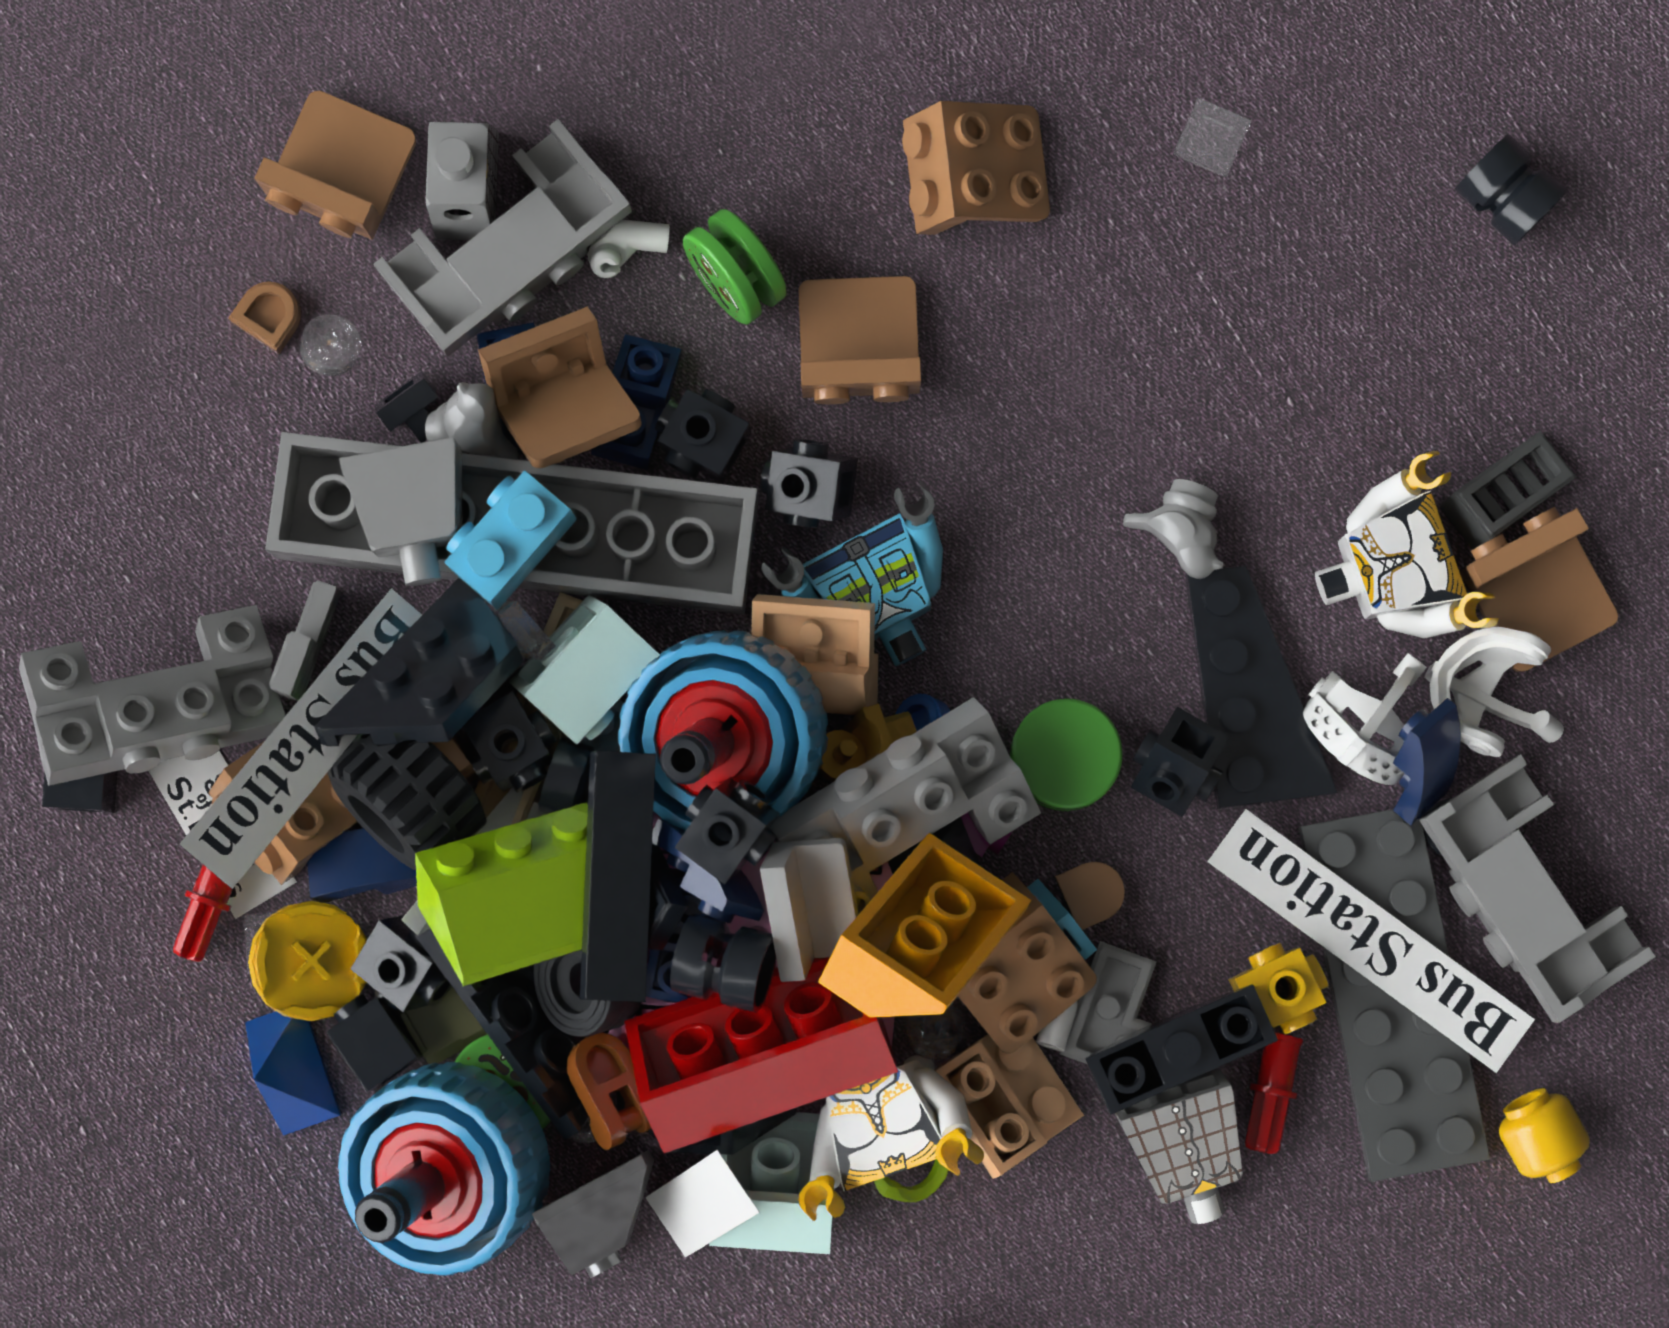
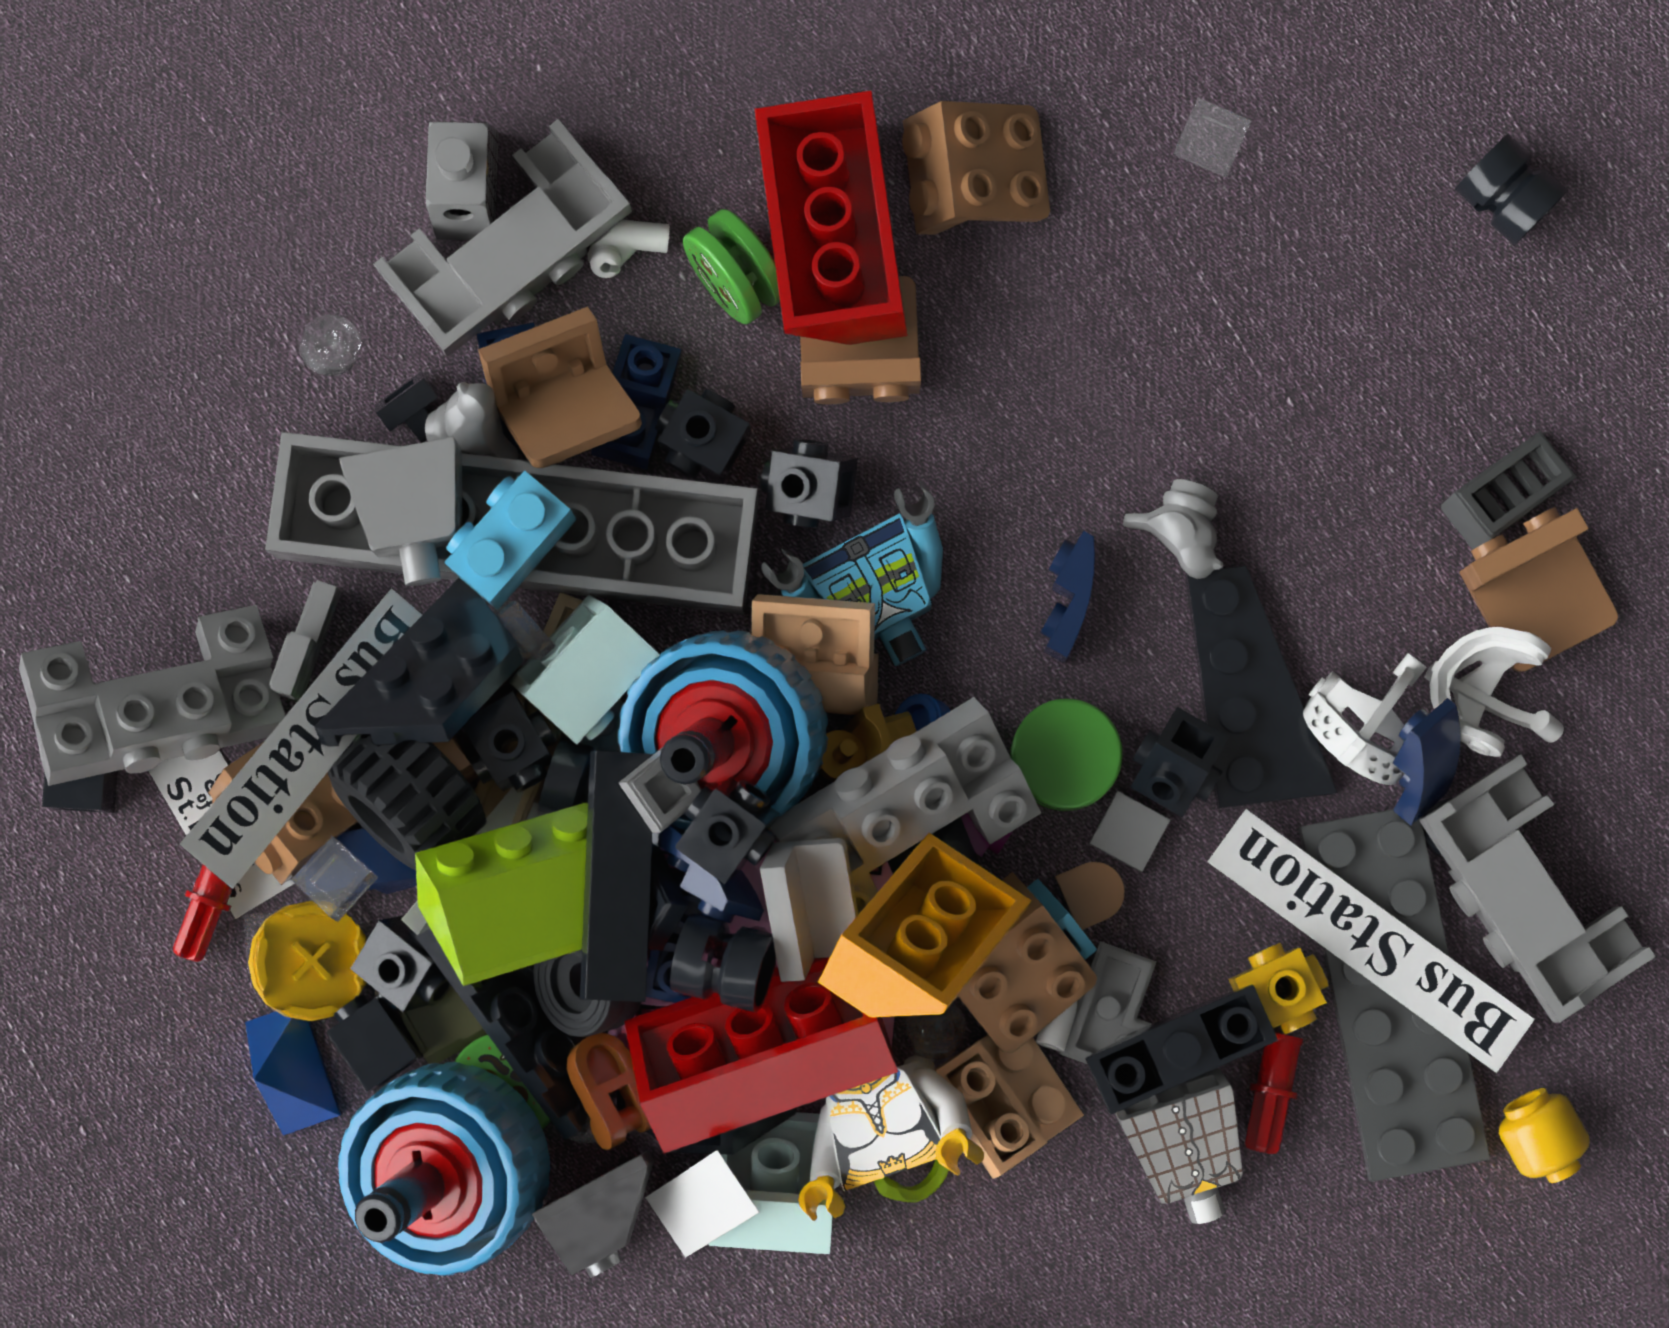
(268, 314): medium nougat tile -> none
(334, 878): none -> clear tile
(338, 166): medium nougat bracket -> none
(656, 795): none -> light grey tile
(831, 220): none -> red slope
(1075, 578): none -> dark blue slope
(1129, 831): none -> light grey tile
(1402, 560): torso -> none

